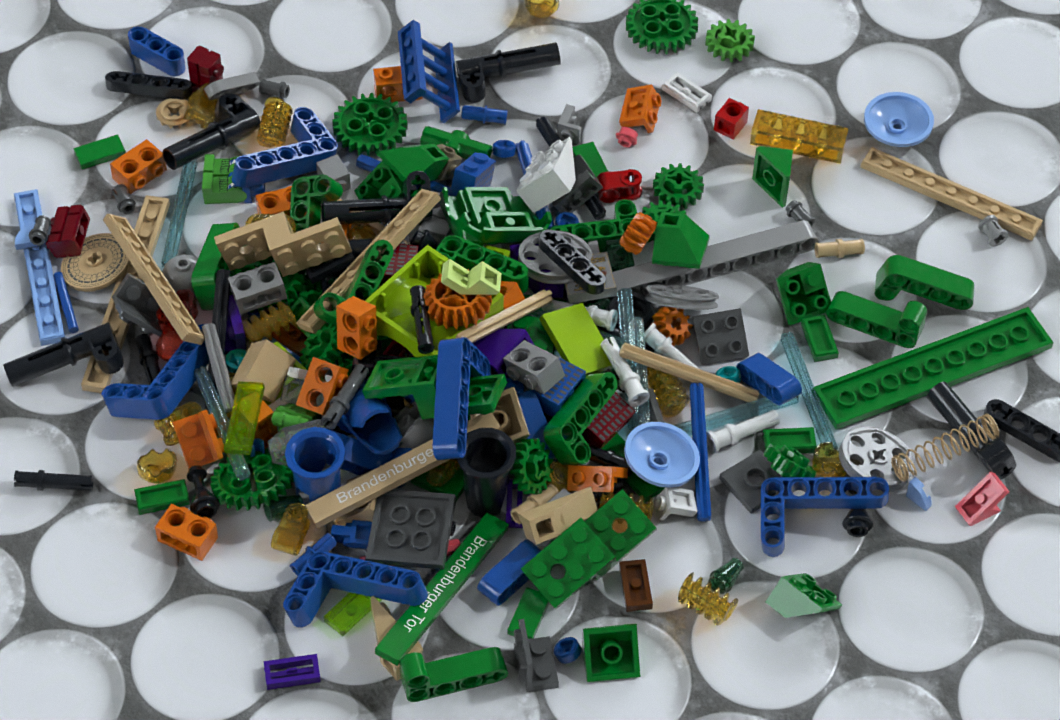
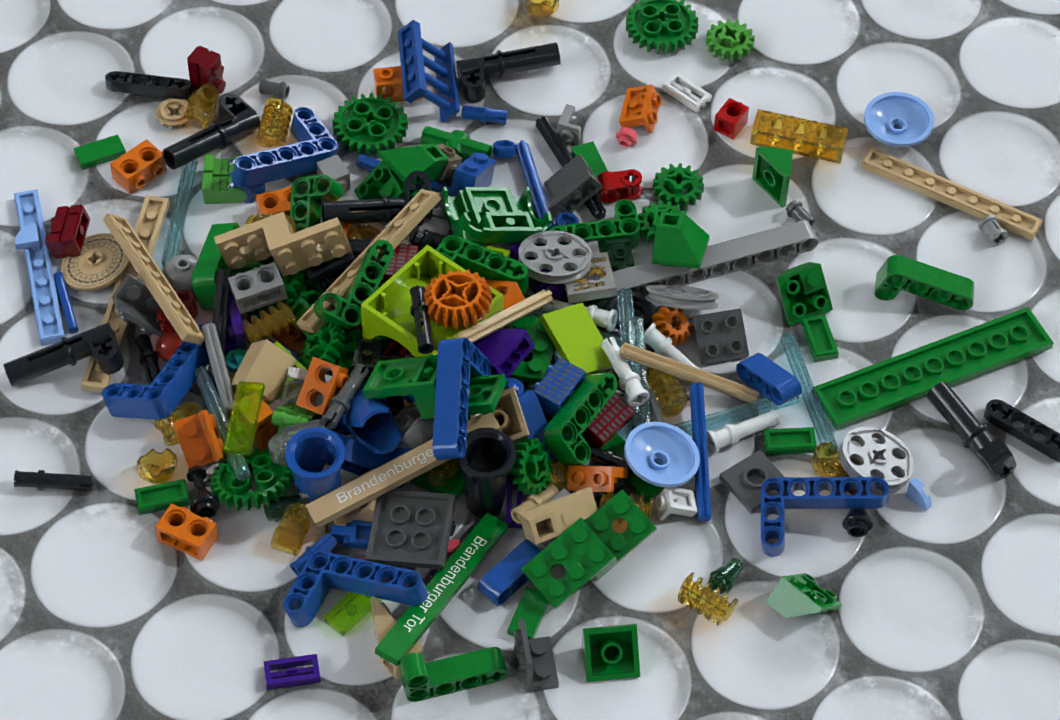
(38, 234): dark grey pin -> none
(125, 202): dark grey pin -> none
(156, 51): blue beam -> none
(233, 85): light grey beam -> none
(258, 445): blue hand -> none
(356, 327): orange brick -> none
(477, 281): yellowish green slope -> none
(533, 367): light grey brick -> none
(548, 175): white slope -> none
(553, 244): black beam -> none
(567, 650): blue tile -> none
(635, 585): reddish brown plate -> none
(638, 233): orange gear -> none
(730, 373): teal tile -> none
(788, 461): green gear -> none
(839, 248): tan pin -> none
(879, 320): green beam -> none
(900, 462): tan piece -> none
(982, 499): coral slope -> none

